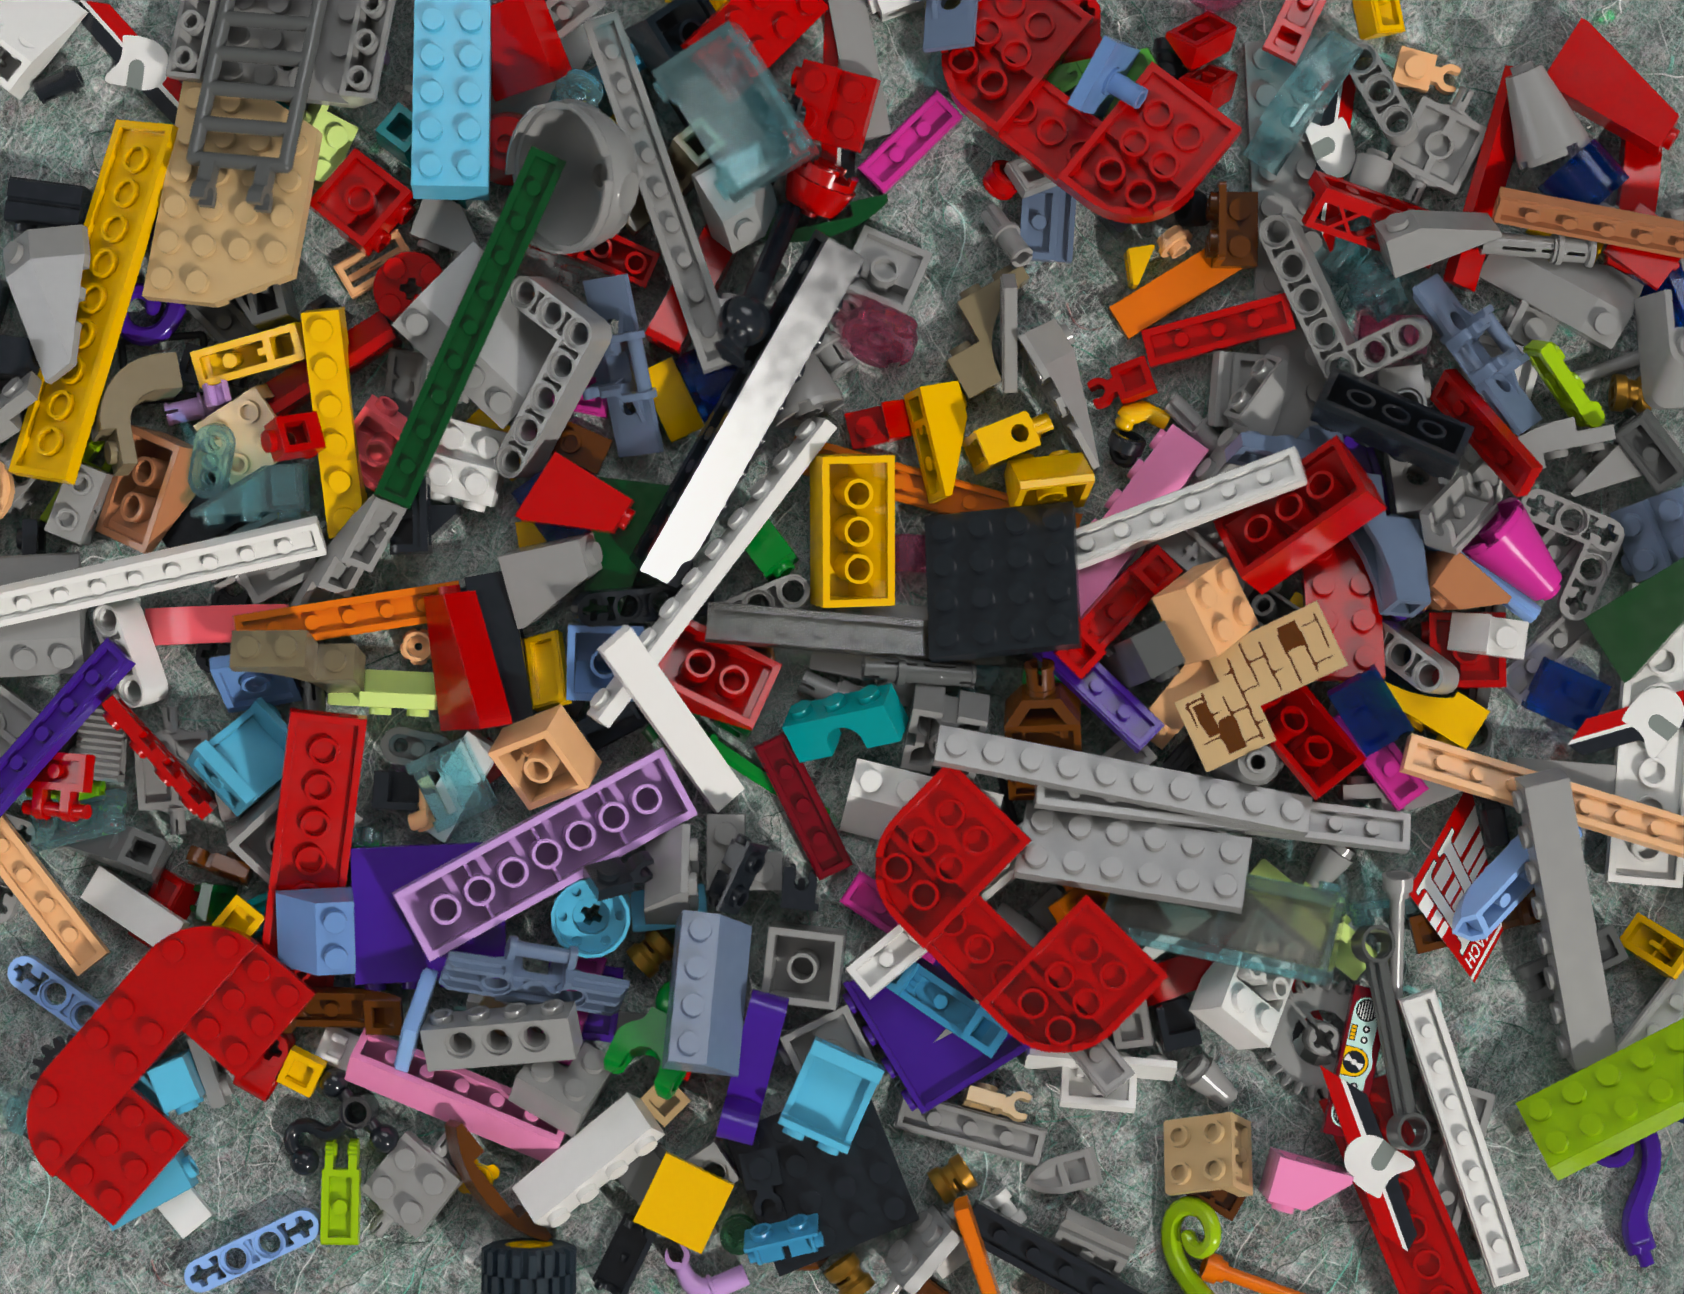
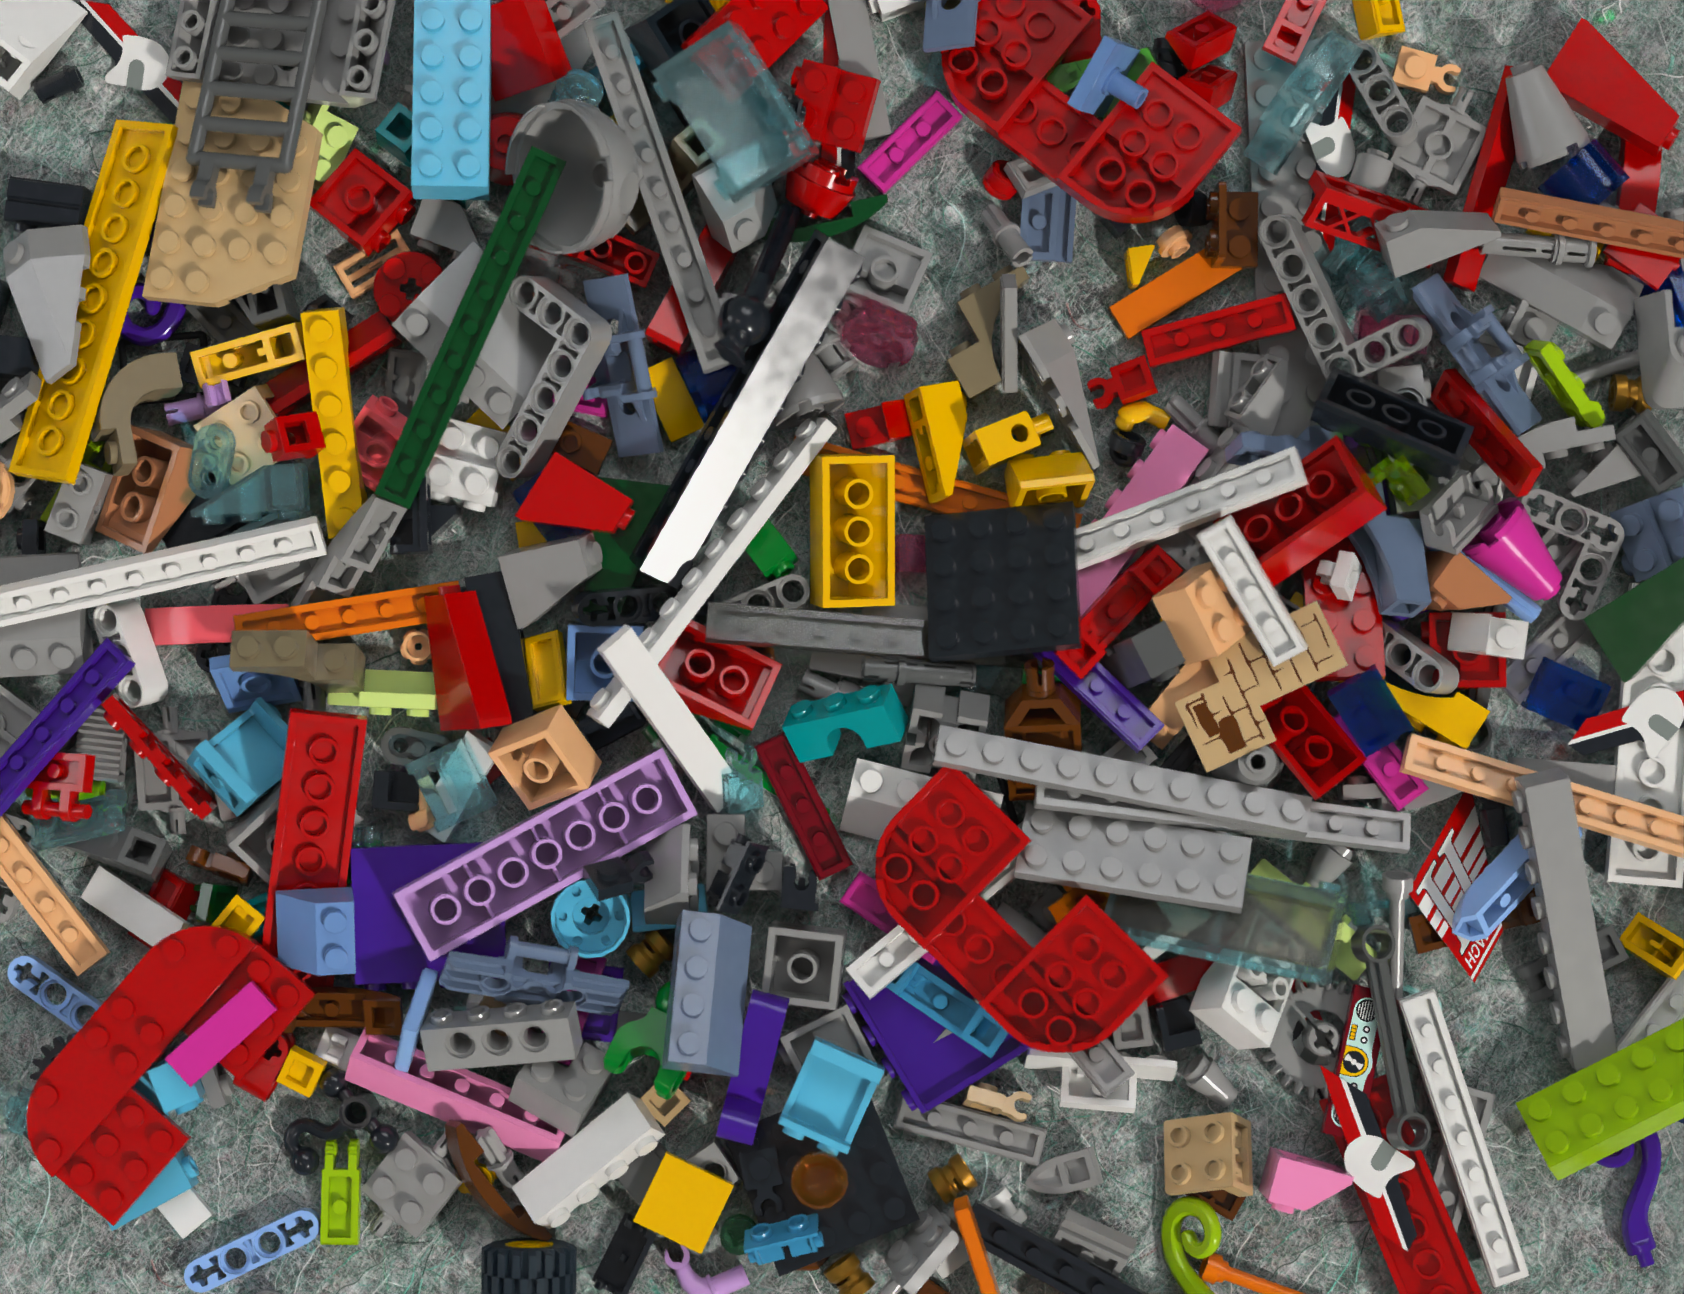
(221, 1033): none -> dark pink tile
(498, 1158): none -> light grey axle
(744, 784): none -> clear light blue plate
(819, 1180): none -> clear orange hair
(1252, 591): none -> white tile
(1341, 575): none -> white tile
(1403, 479): none -> clear neon green bracket

